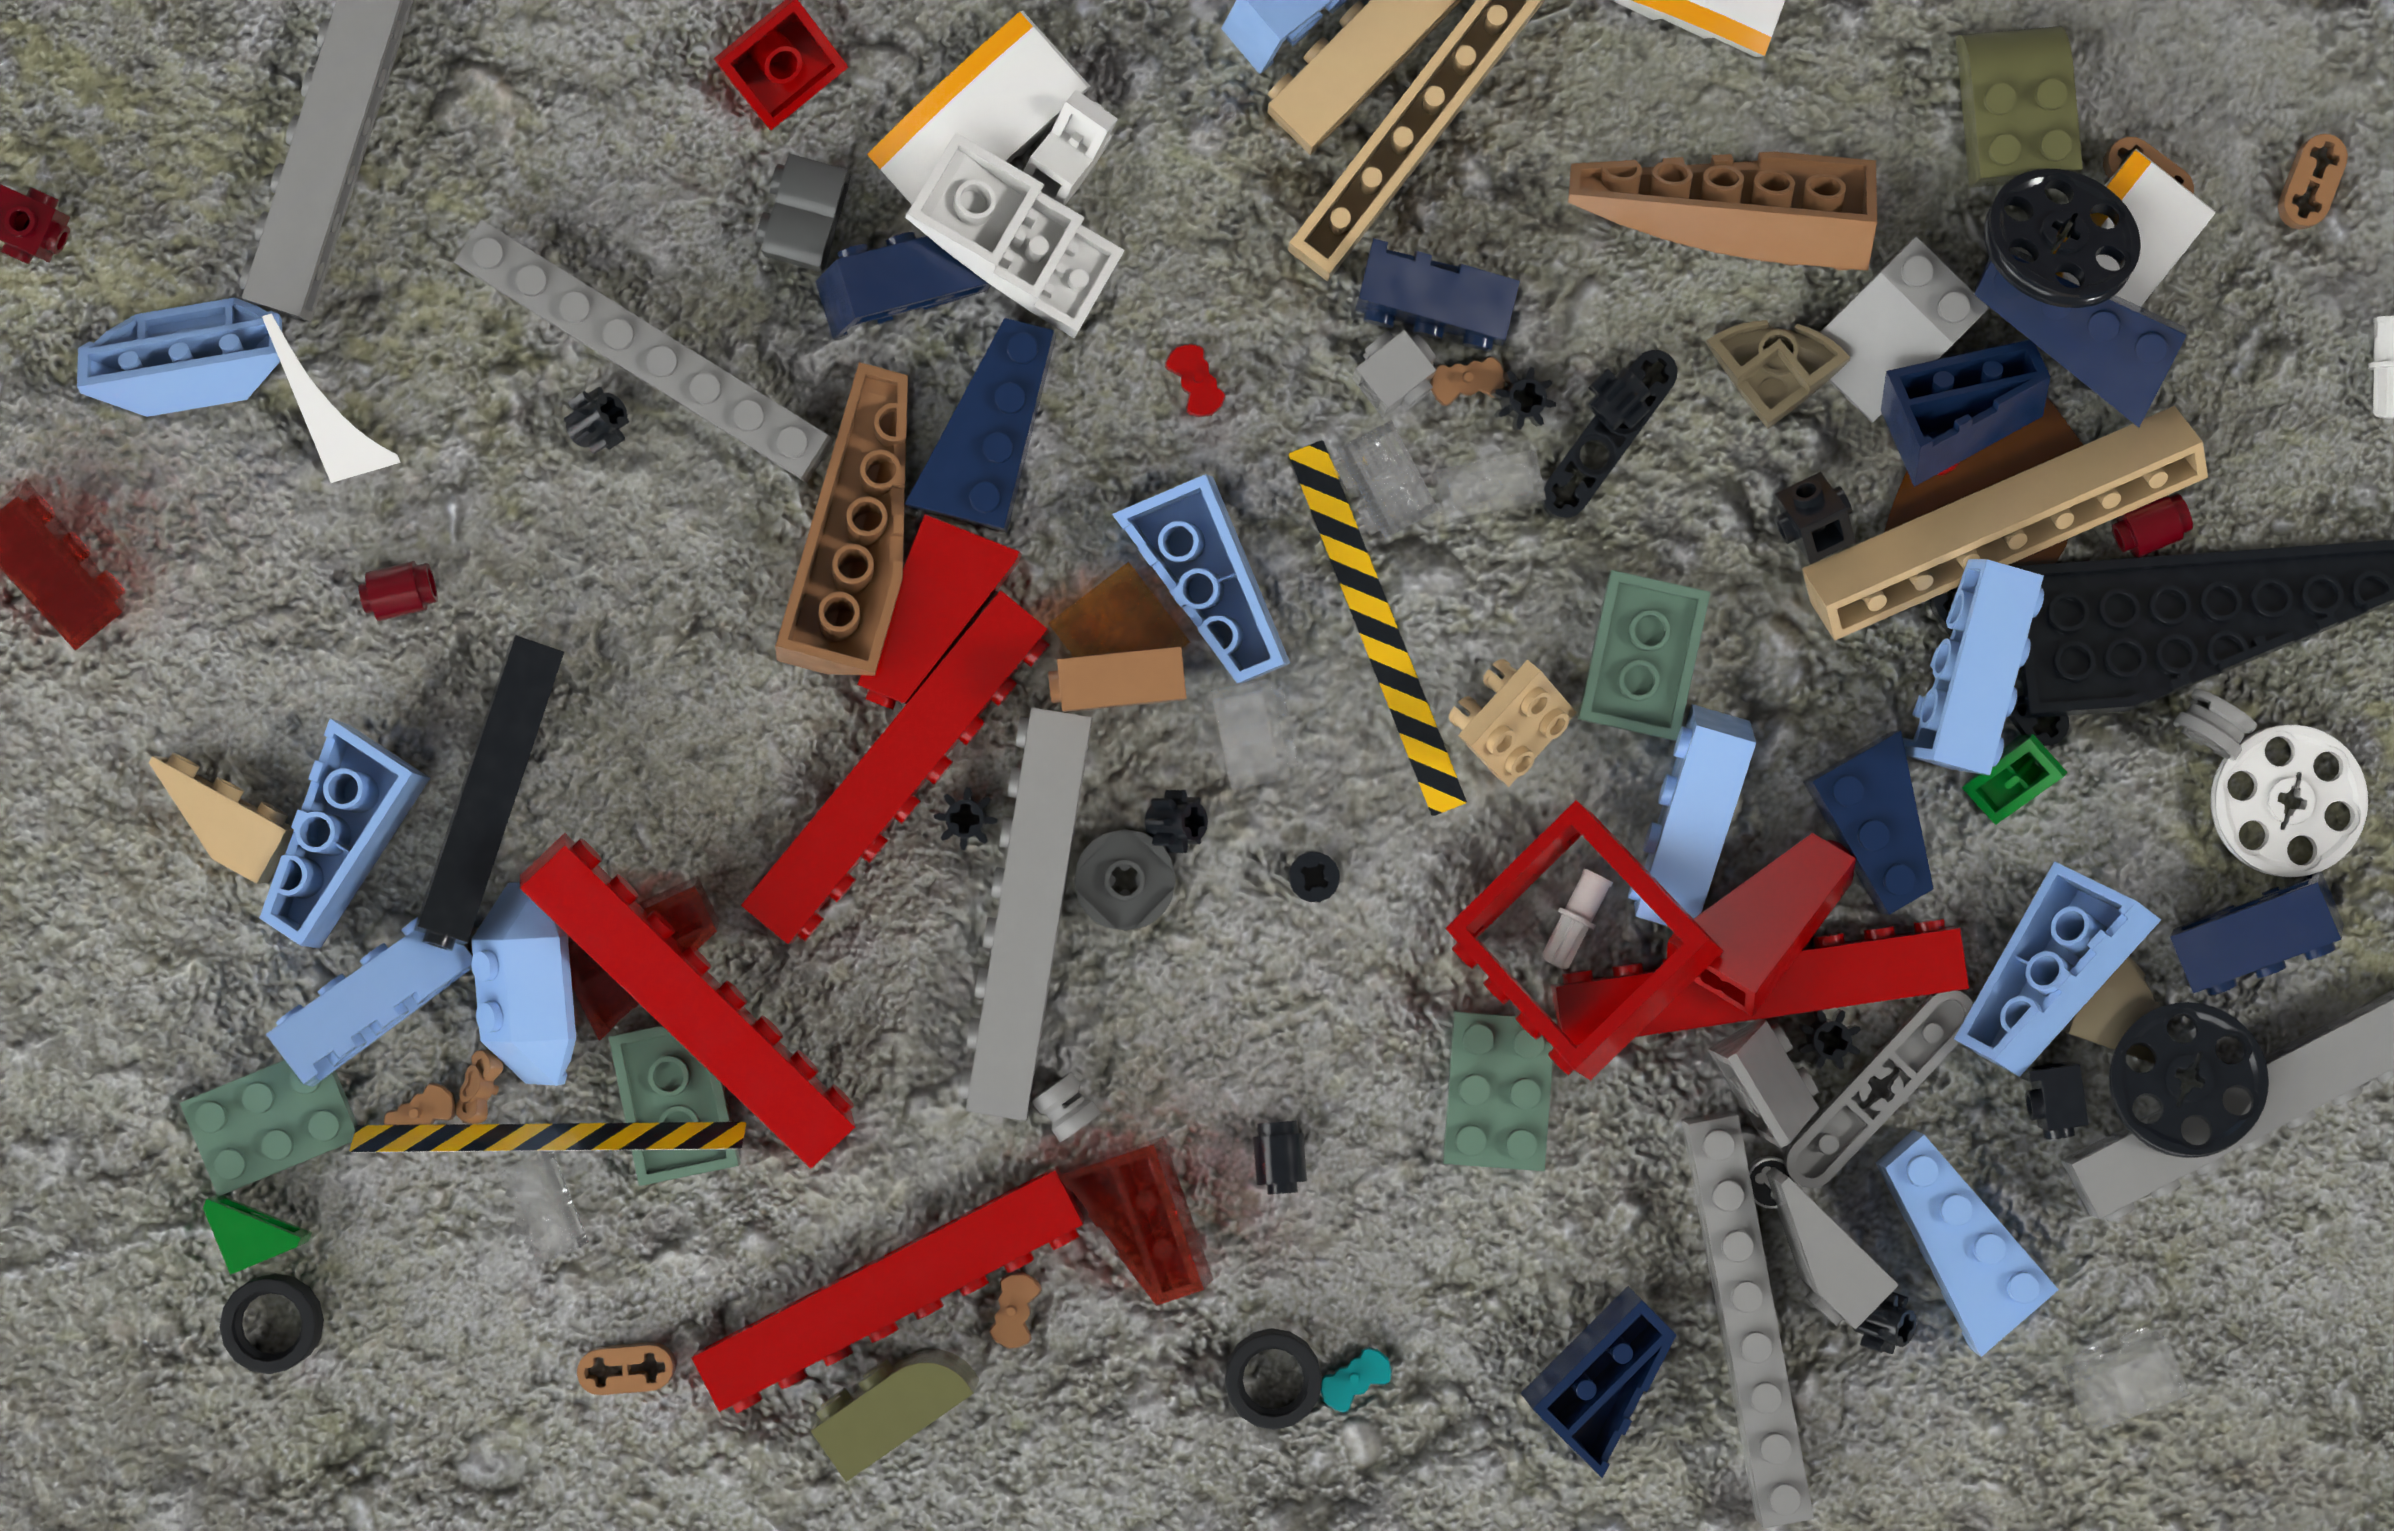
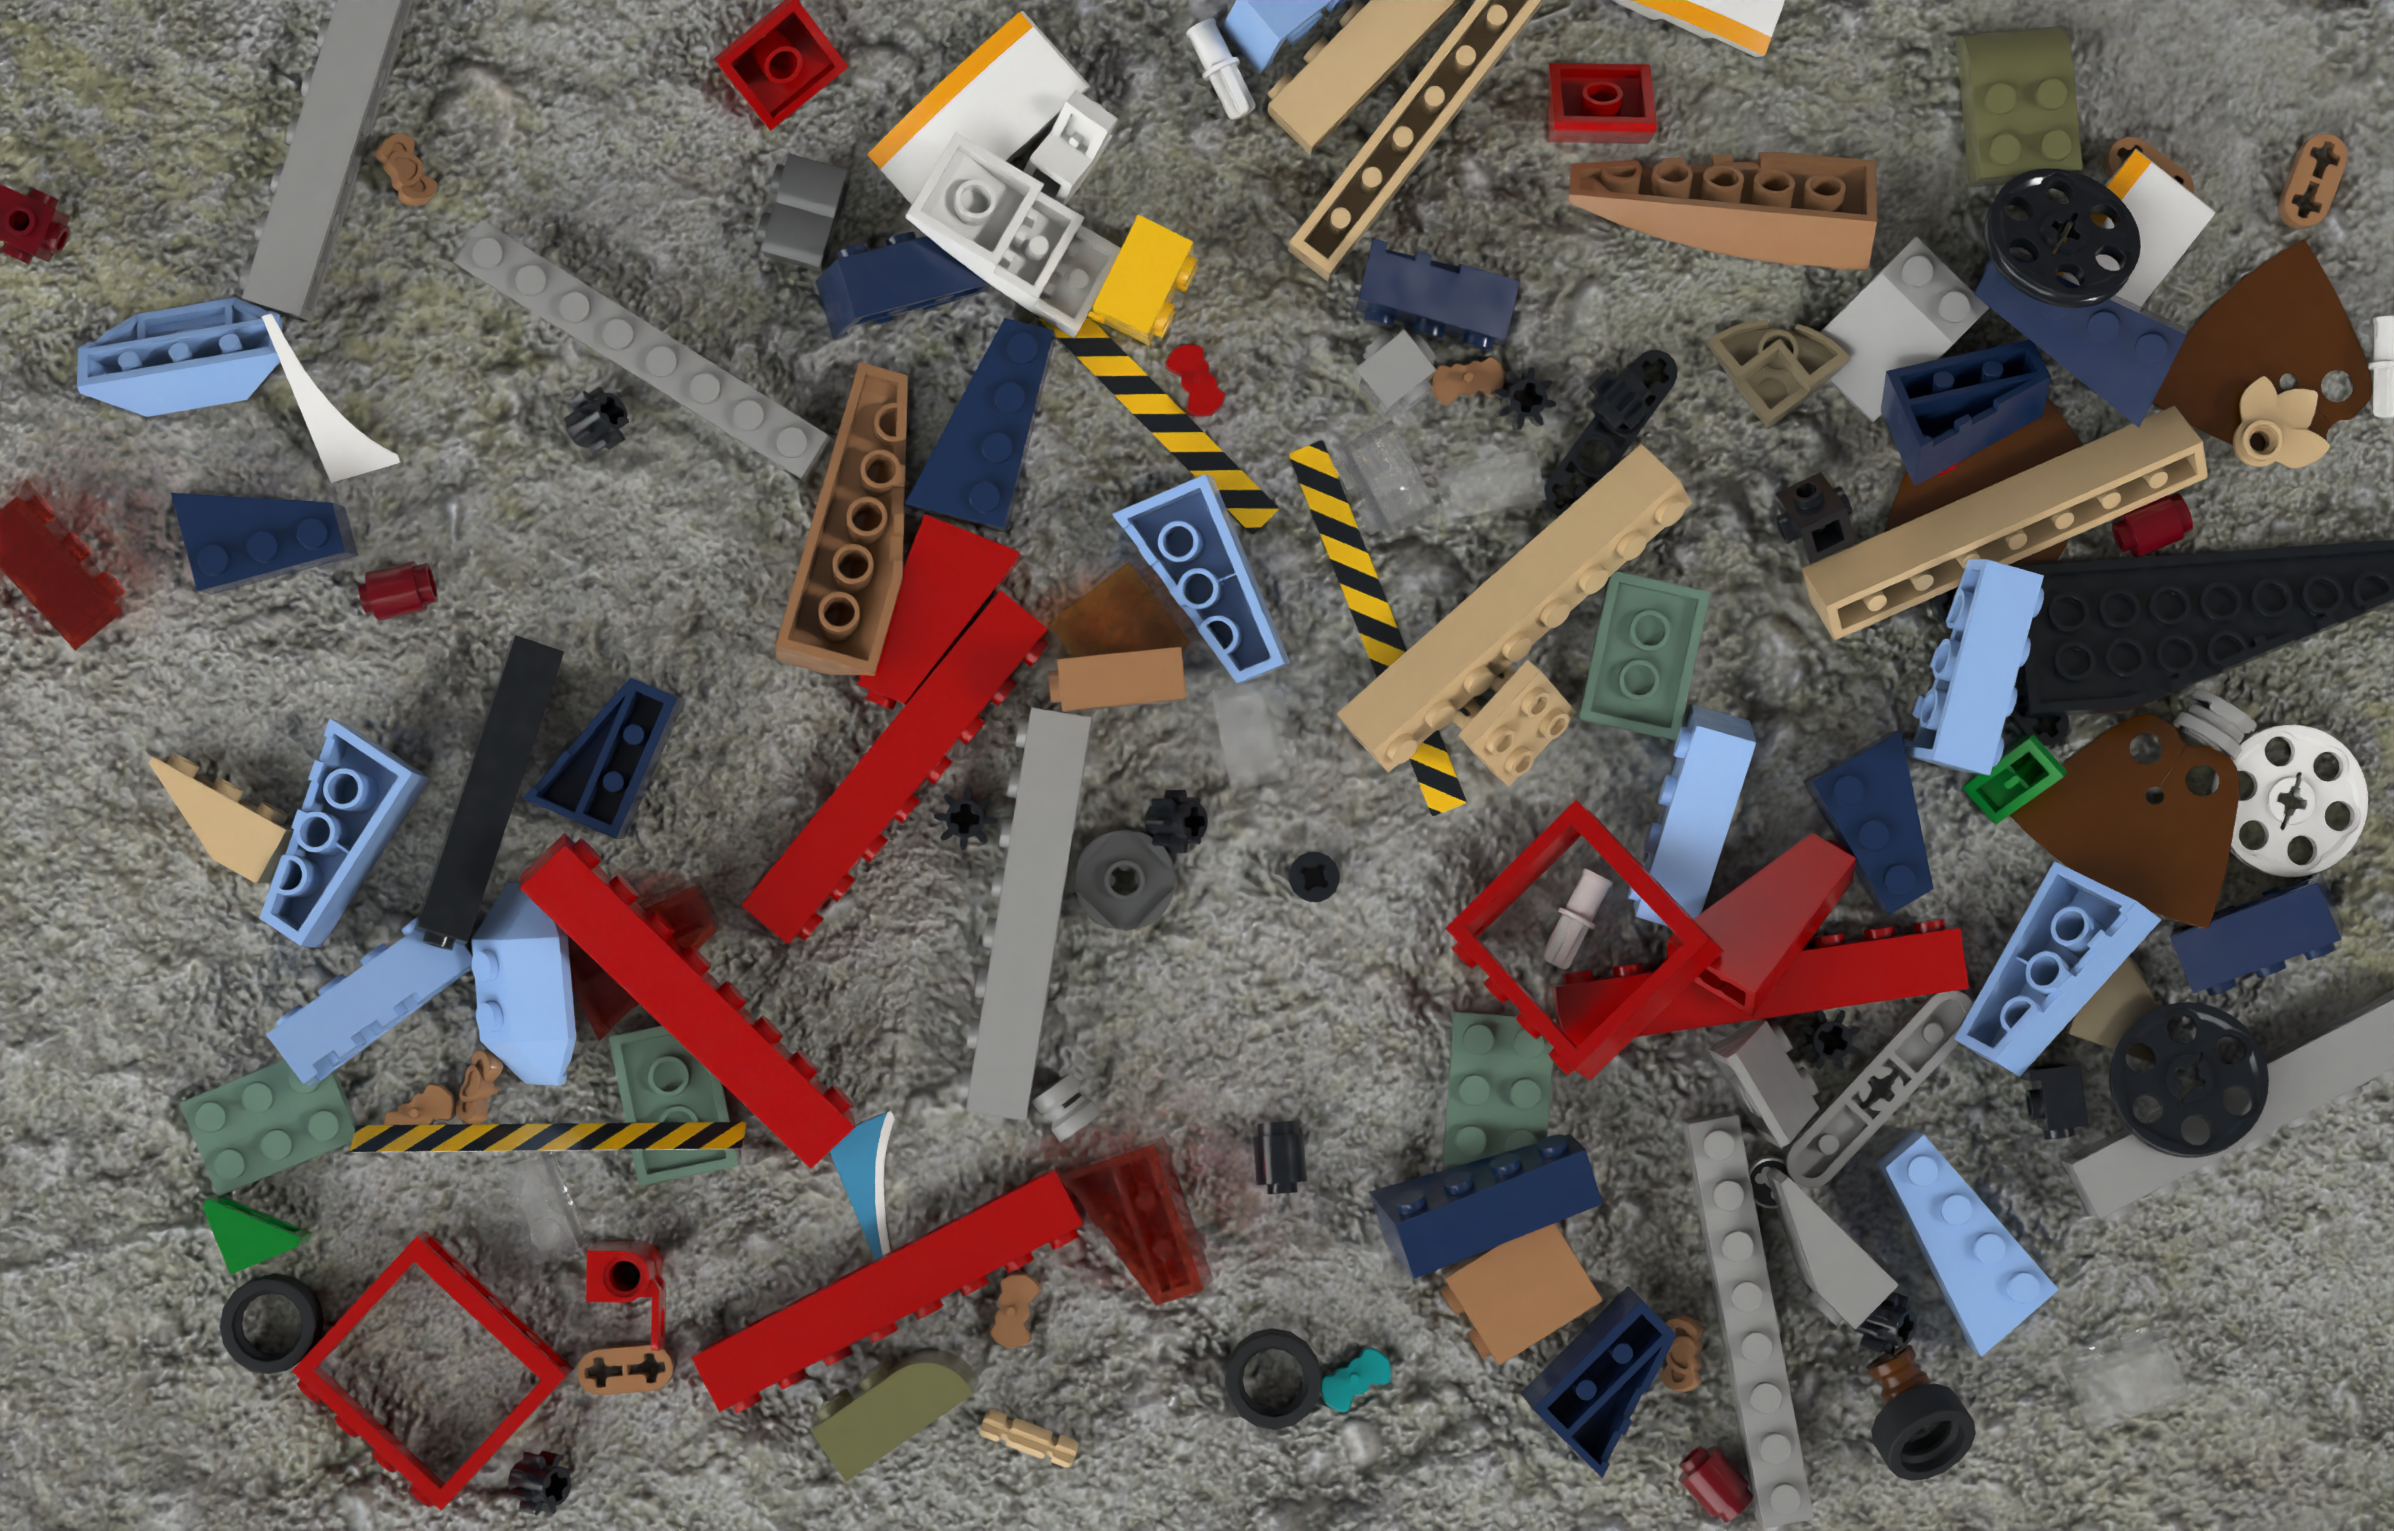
(258, 539): none -> dark blue wedge
(405, 170): none -> medium nougat piece
(489, 1312): none -> red window
(539, 1482): none -> black gear
(609, 1284): none -> red piece
(611, 761): none -> dark blue wedge
(861, 1168): none -> dark azure sticker
(1029, 1438): none -> tan axle
(1144, 281): none -> yellow brick
(1168, 422): none -> sticker
(1221, 68): none -> white axle
(1484, 1203): none -> dark blue wedge
(1515, 608): none -> tan brick
(1519, 1292): none -> medium nougat brick
(1600, 103): none -> red slope
(1684, 1355): none -> medium nougat piece
(1715, 1483): none -> dark red brick
(1897, 1372): none -> reddish brown wheel
(1910, 1413): none -> black tyre
(2157, 854): none -> reddish brown piece
(2267, 326): none -> reddish brown piece
(2282, 423): none -> tan plate

